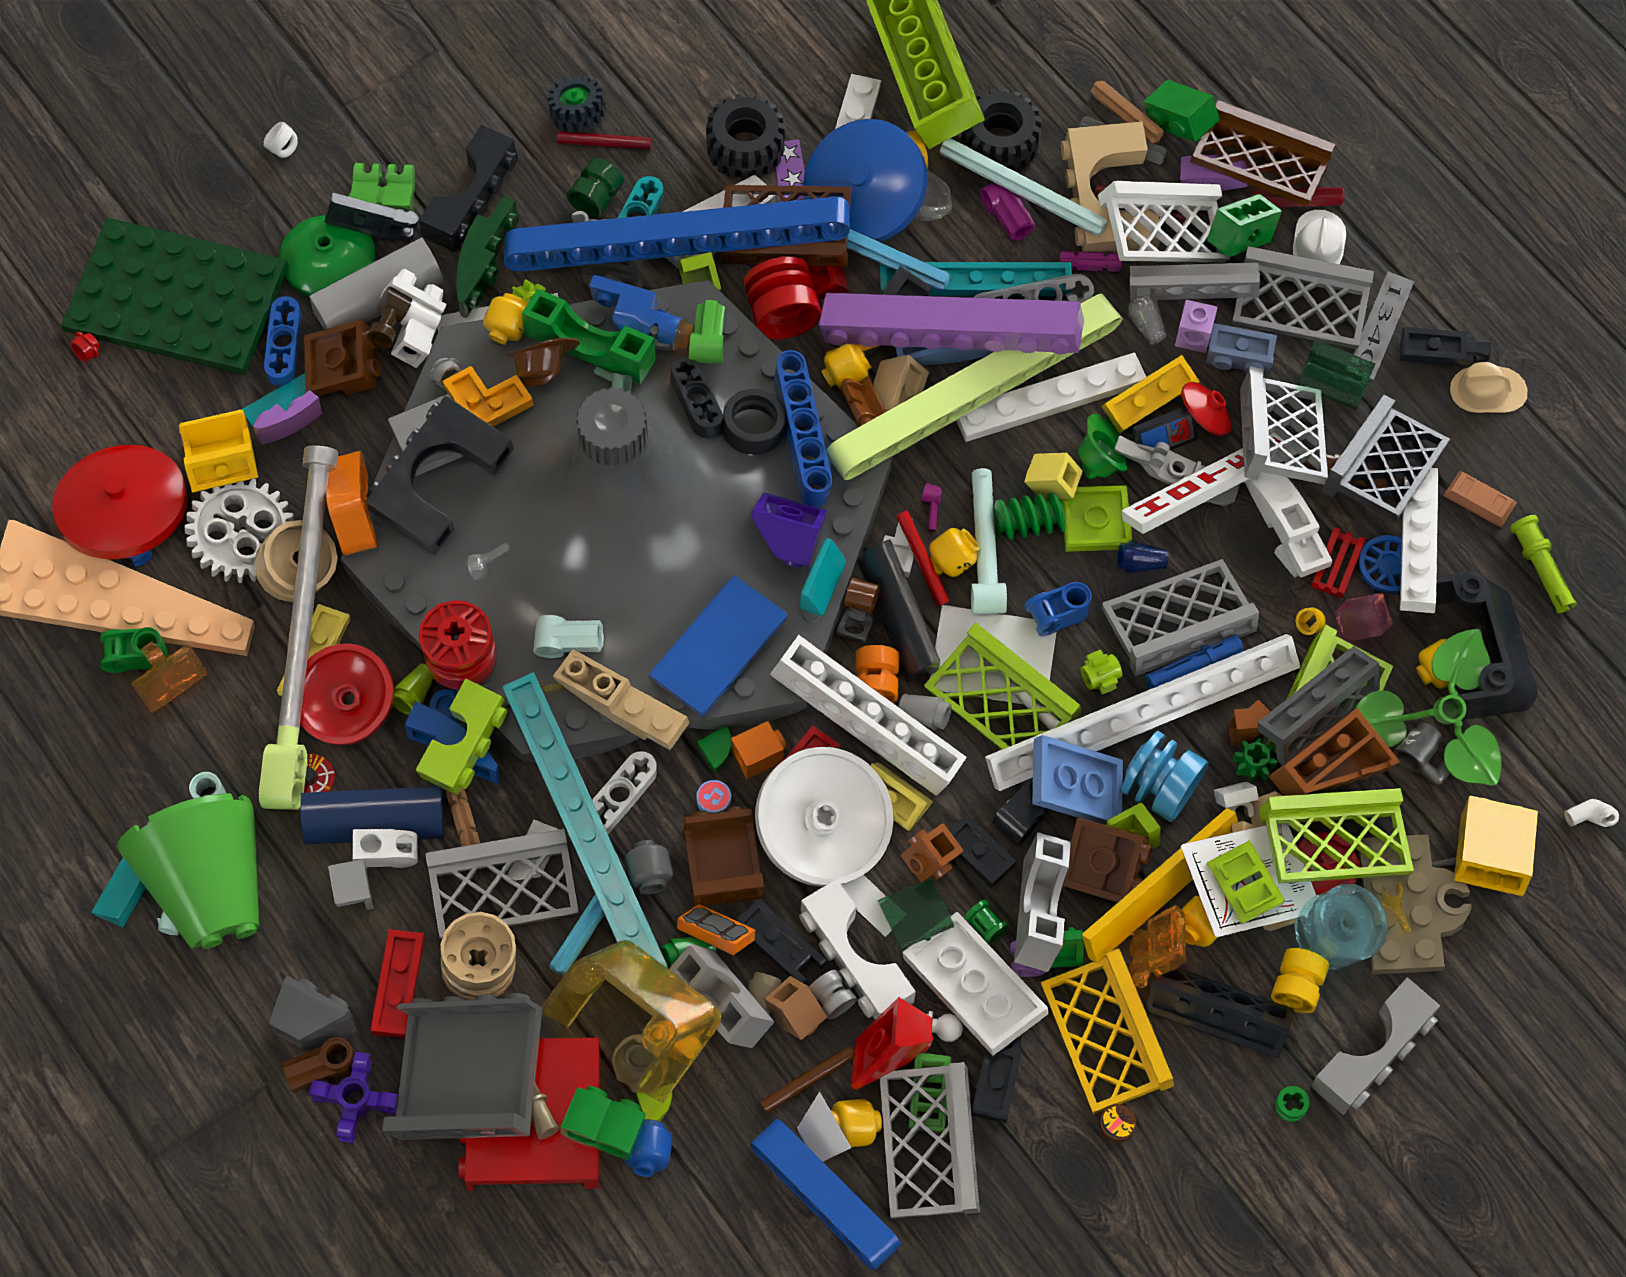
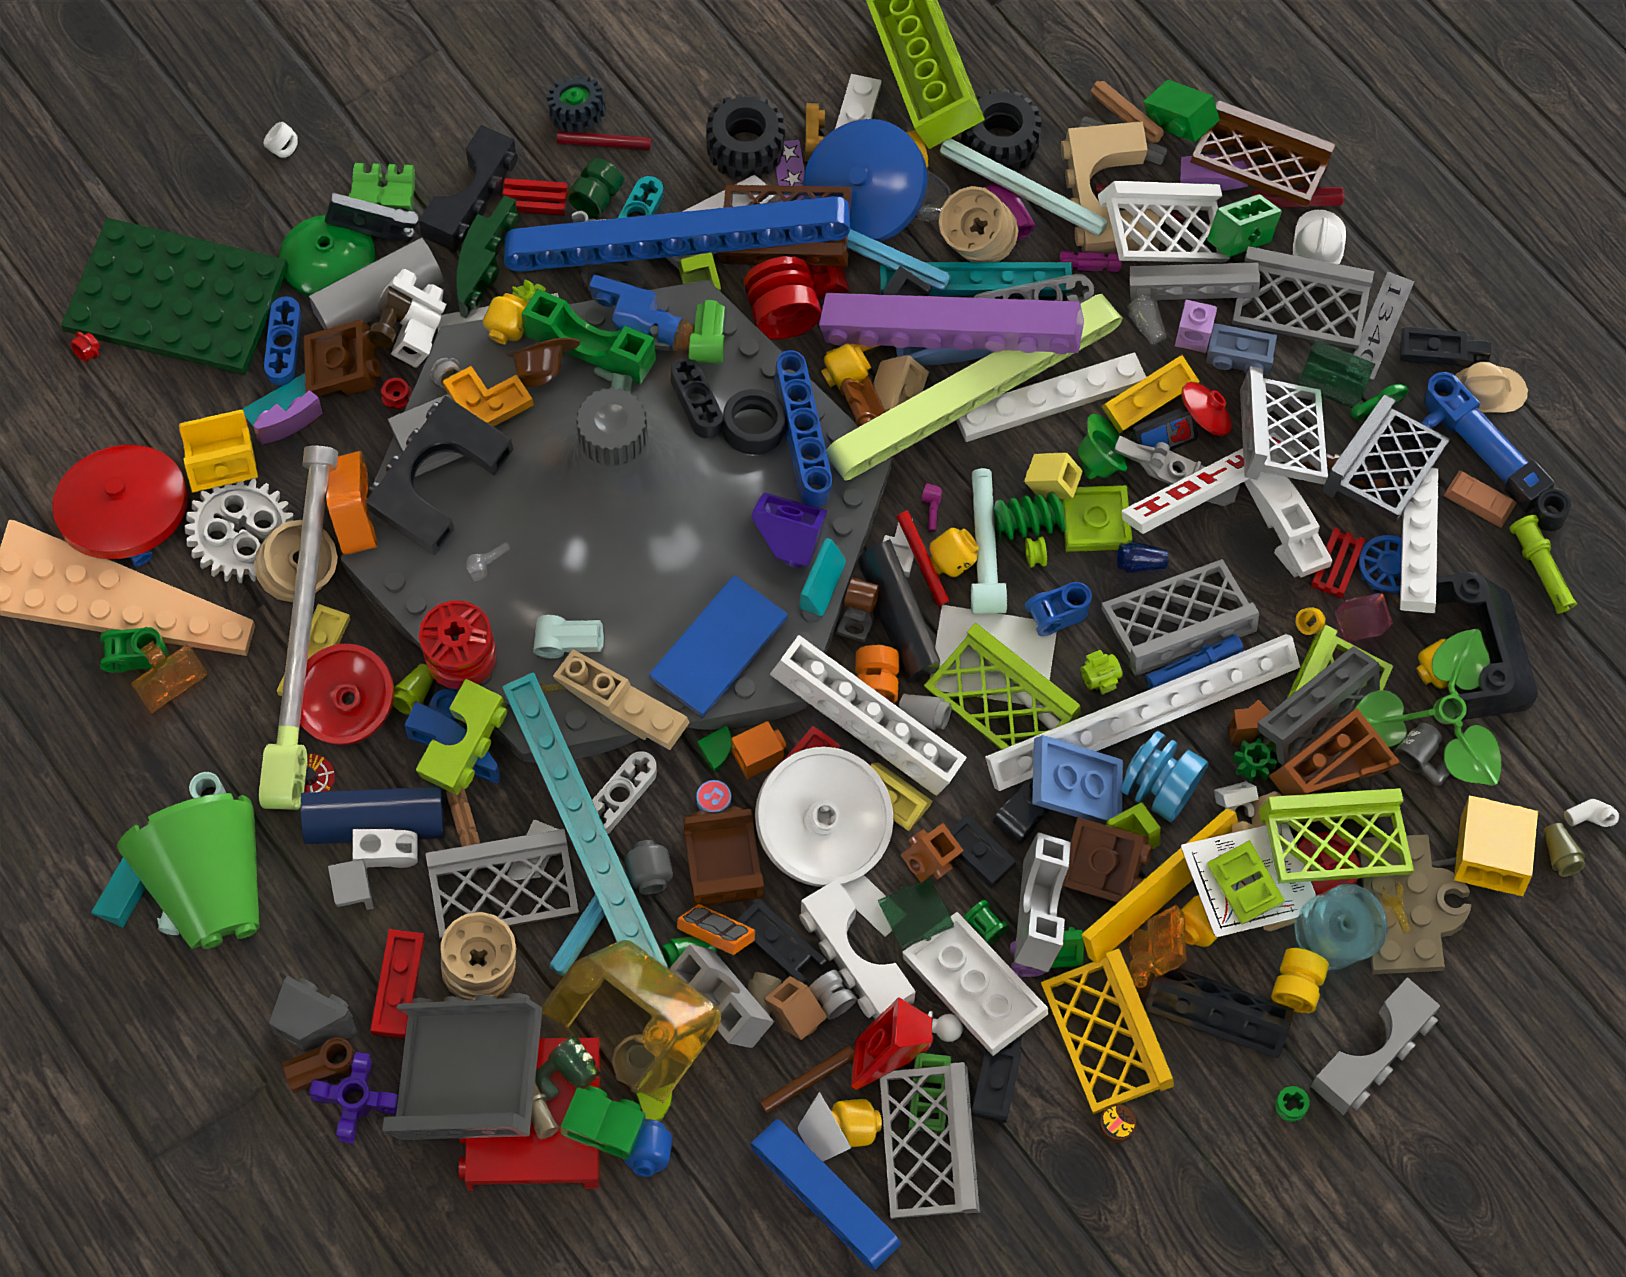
(393, 386): none -> red plate
(535, 192): none -> red tile
(572, 1062): none -> clear green piece
(814, 121): none -> pearl gold plate
(967, 214): none -> tan wheel
(1036, 552): none -> lime bush
(1394, 391): none -> green piece
(1523, 479): none -> blue piece
(1563, 851): none -> olive cone

